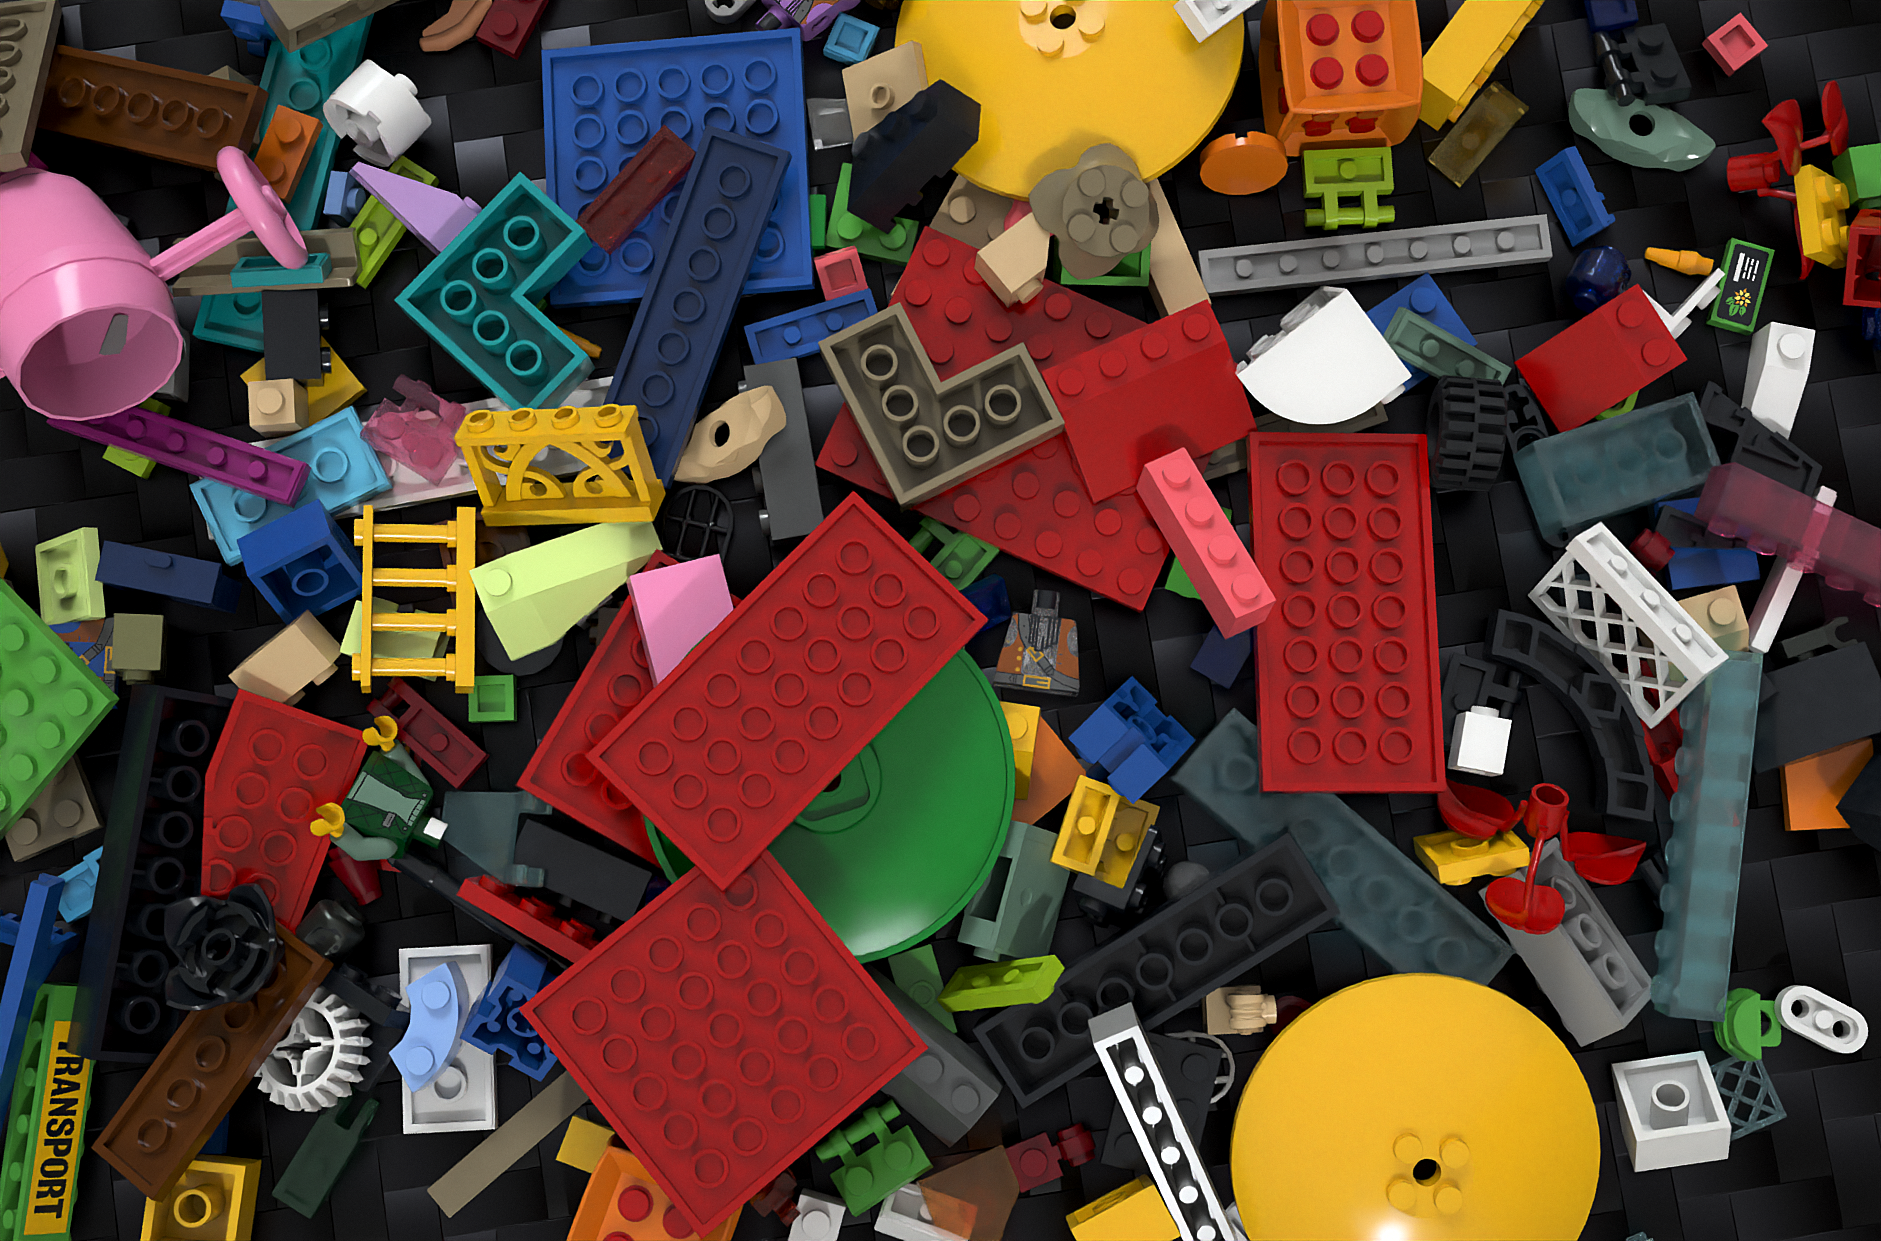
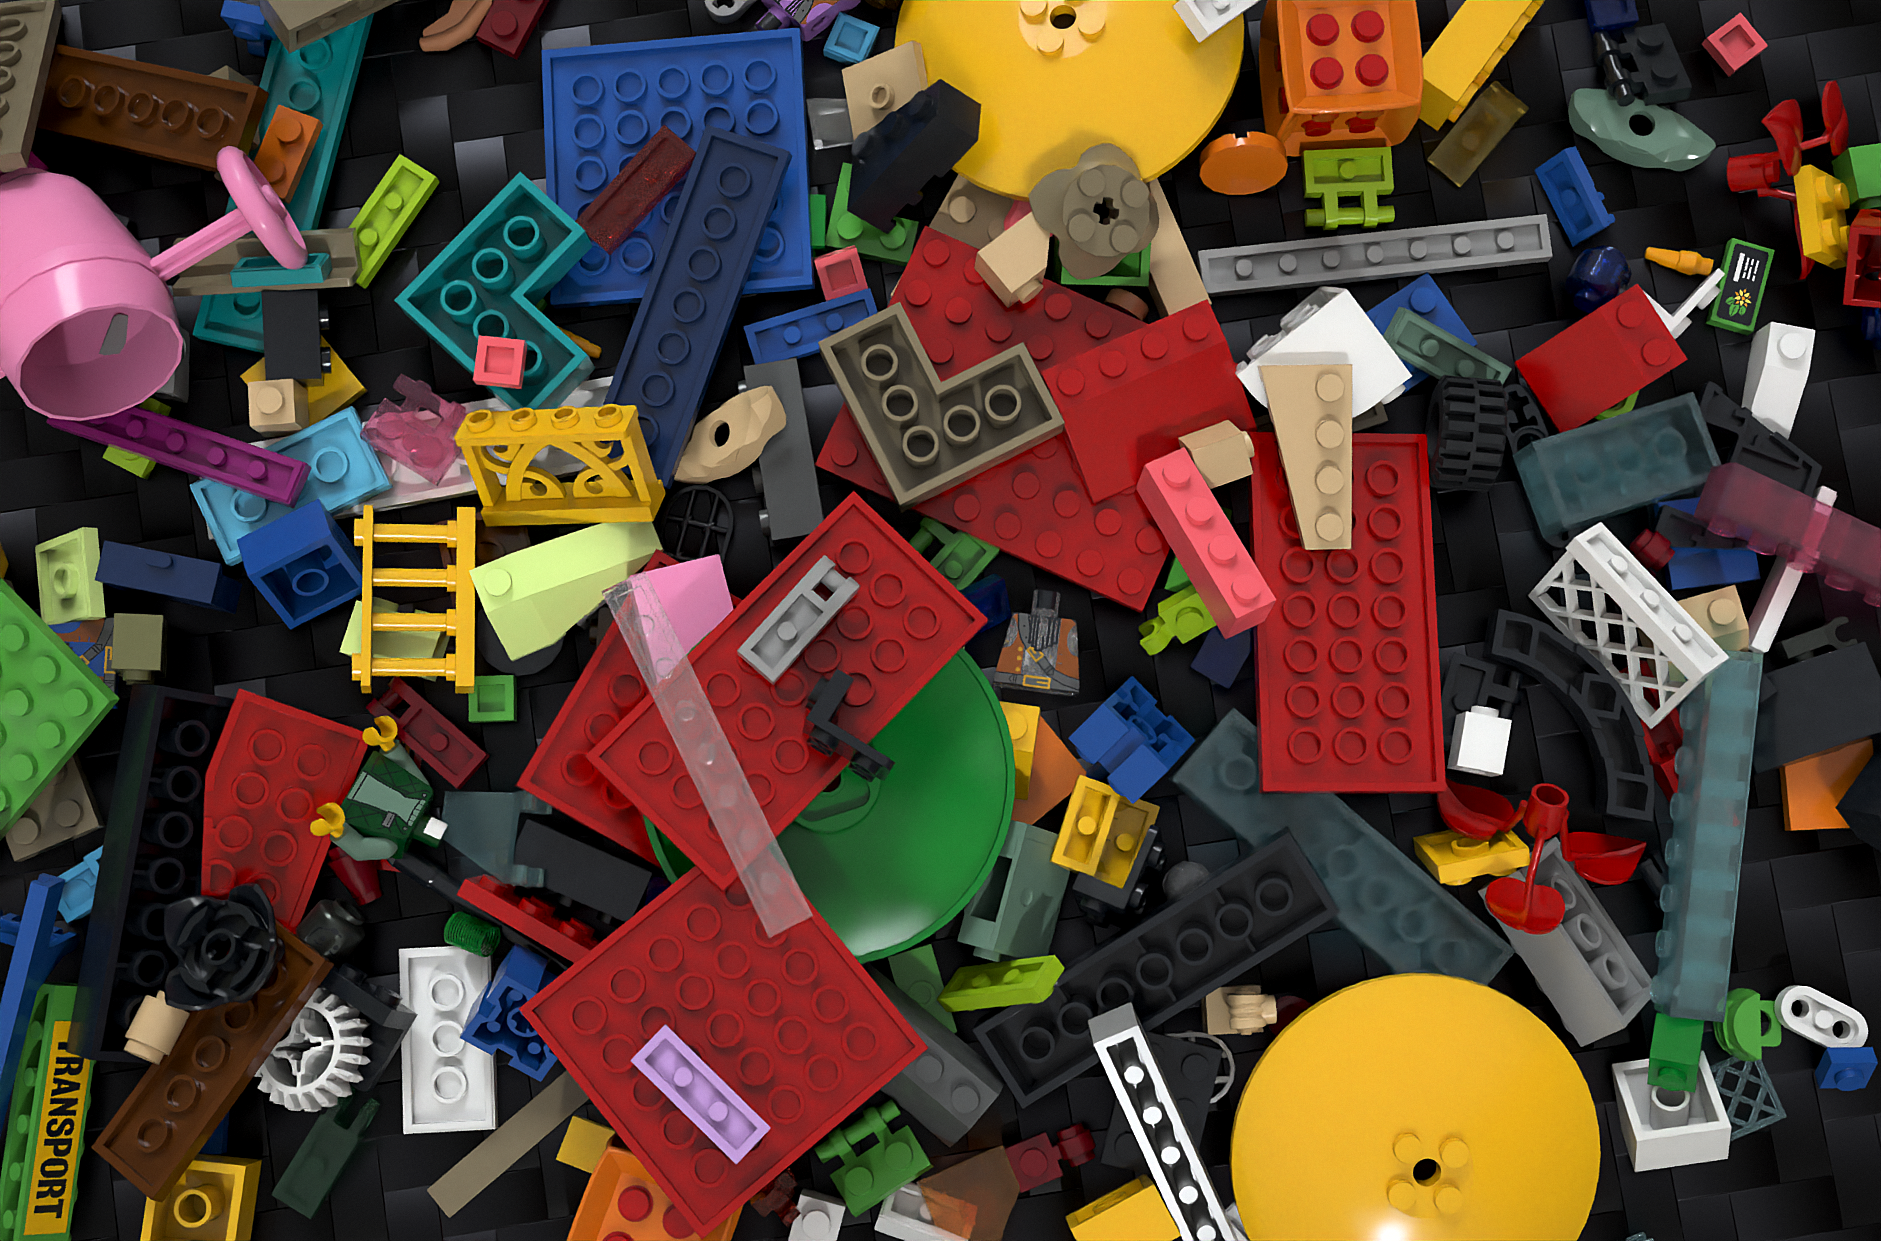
(155, 1029): none -> tan brick
(289, 661): tan brick -> none
(343, 198): medium blue plate -> none
(377, 113): white brick -> none
(425, 210): lavender slope -> none
(435, 1026): light blue brick -> none
(473, 933): none -> green piece
(500, 362): none -> coral plate
(700, 1094): none -> lavender plate
(707, 754): none -> clear tile
(797, 621): none -> light grey plate
(828, 738): none -> black bracket
(1127, 303): none -> nougat tile
(1181, 616): none -> lime plate
(1220, 453): none -> tan brick
(1314, 439): none -> tan wing
(1675, 1053): none -> green brick
(1846, 1067): none -> blue plate

